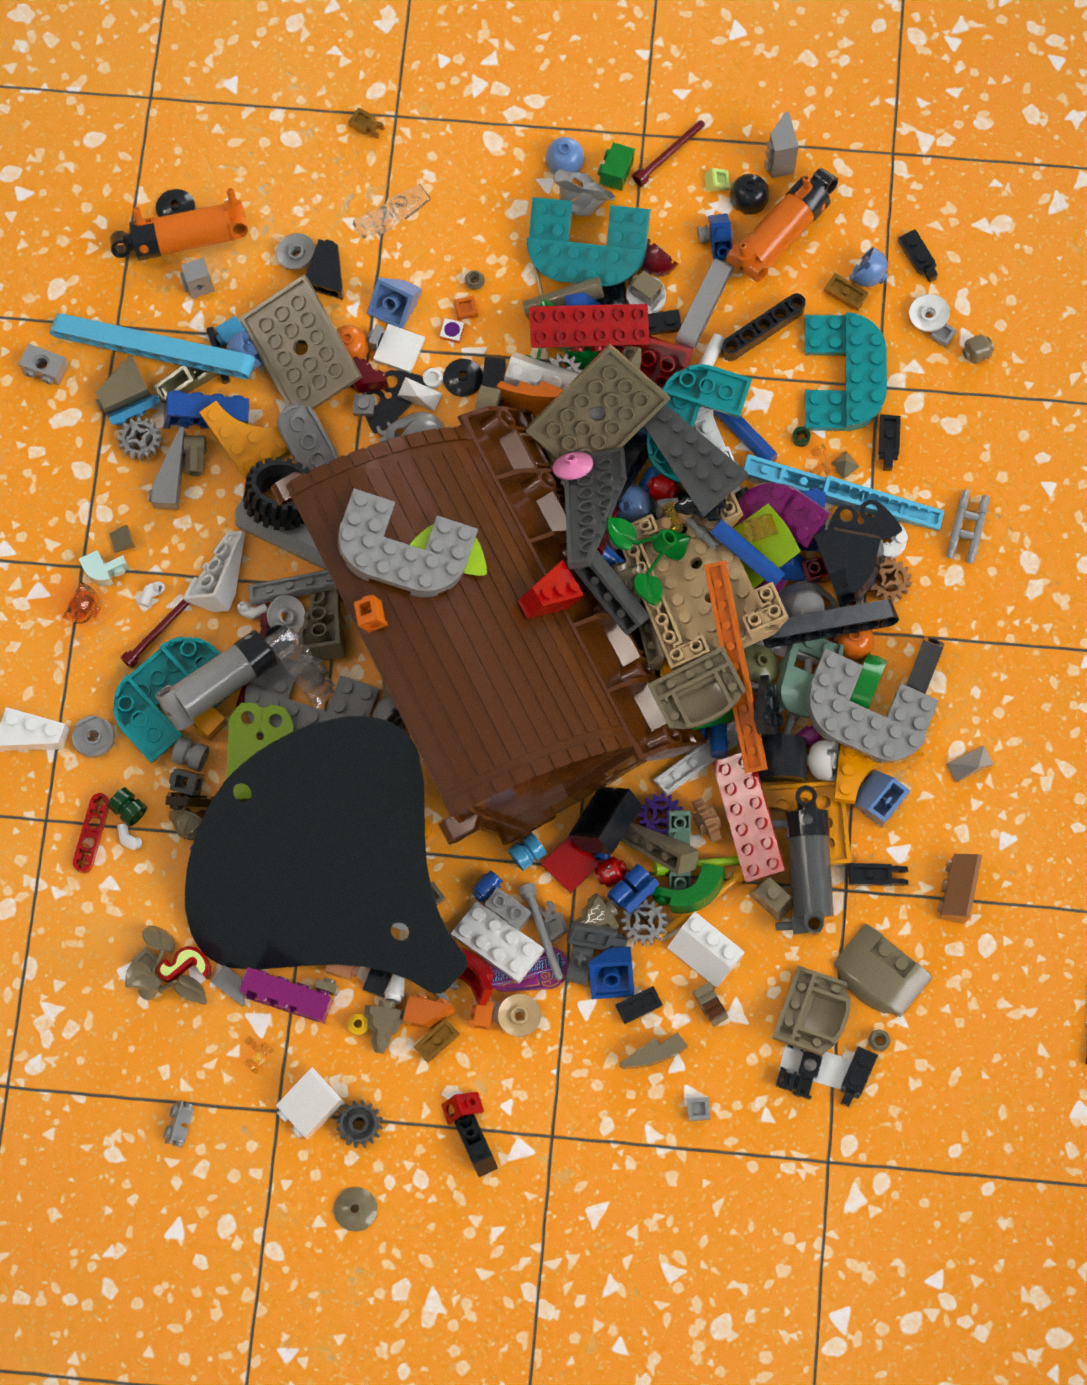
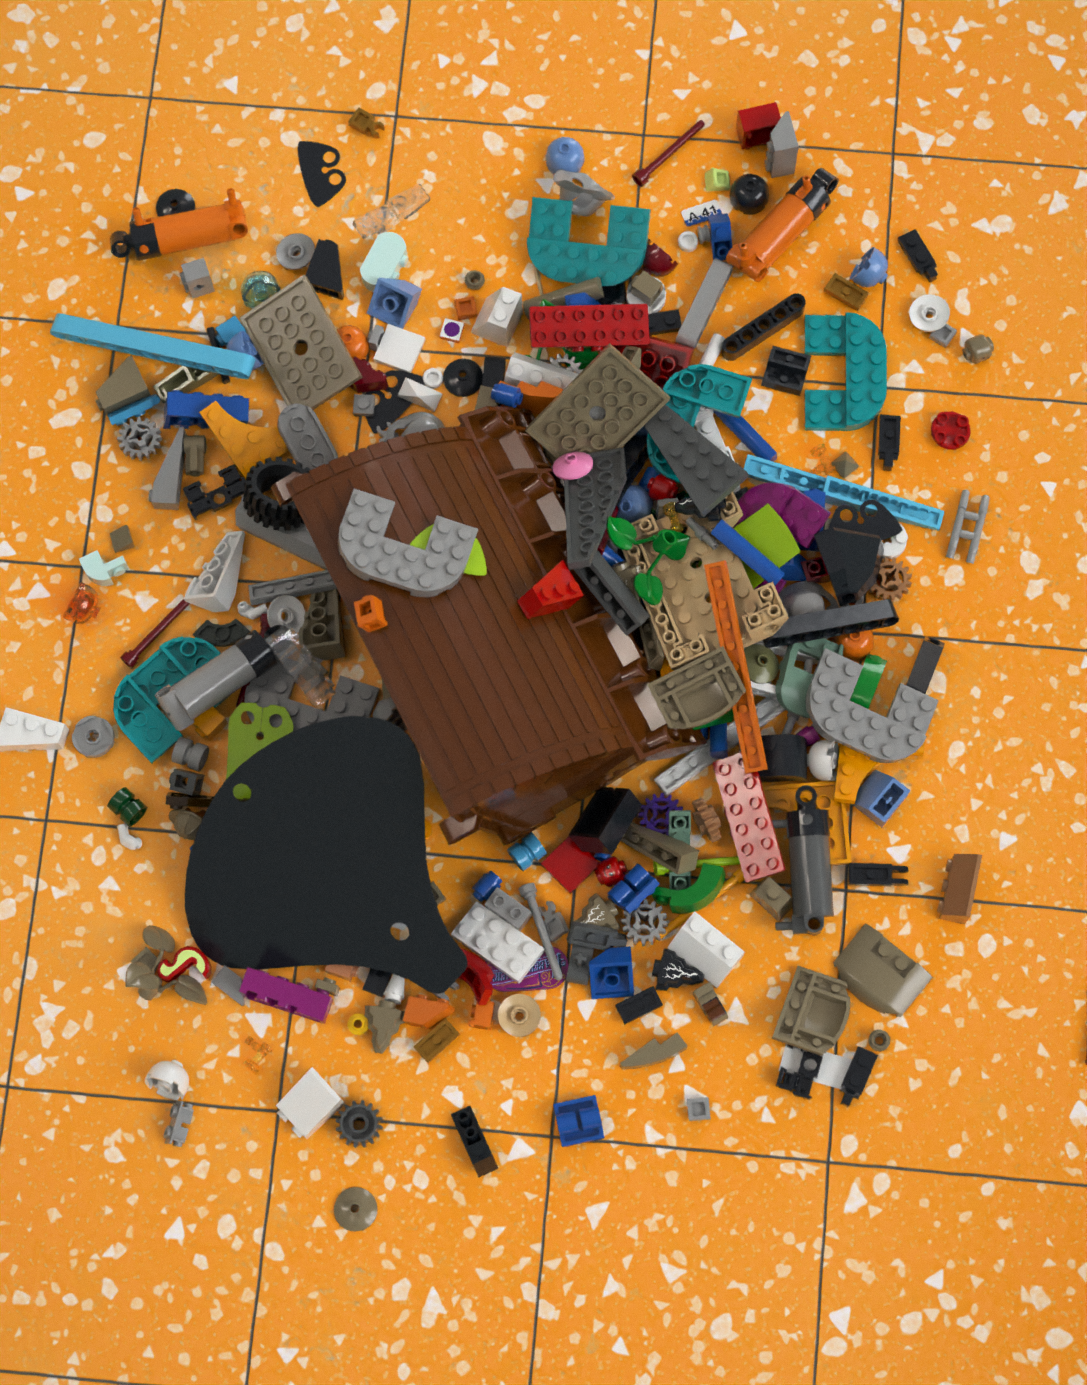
(36, 356): light grey brick -> none
(88, 832): red beam -> none
(151, 591): white arm -> none
(169, 1079): none -> white cylinder
(202, 504): none -> black piece
(223, 634): none -> pearl dark grey tile
(258, 287): none -> clear light blue cylinder
(311, 165): none -> black piece
(384, 259): none -> light aqua brick
(463, 1105): red bracket -> none
(499, 316): none -> white slope
(507, 395): none -> blue brick
(578, 1121): none -> blue plate
(616, 166): green brick -> none
(673, 972): none -> black rock
(688, 241): none -> white tile
(700, 212): none -> sticker
(756, 124): none -> red container
(759, 528): clear yellow brick -> none
(767, 708): black plate -> none
(786, 370): none -> black slope
(798, 431): dark green bush -> none
(950, 430): none -> red dish
(970, 764): light grey slope -> none

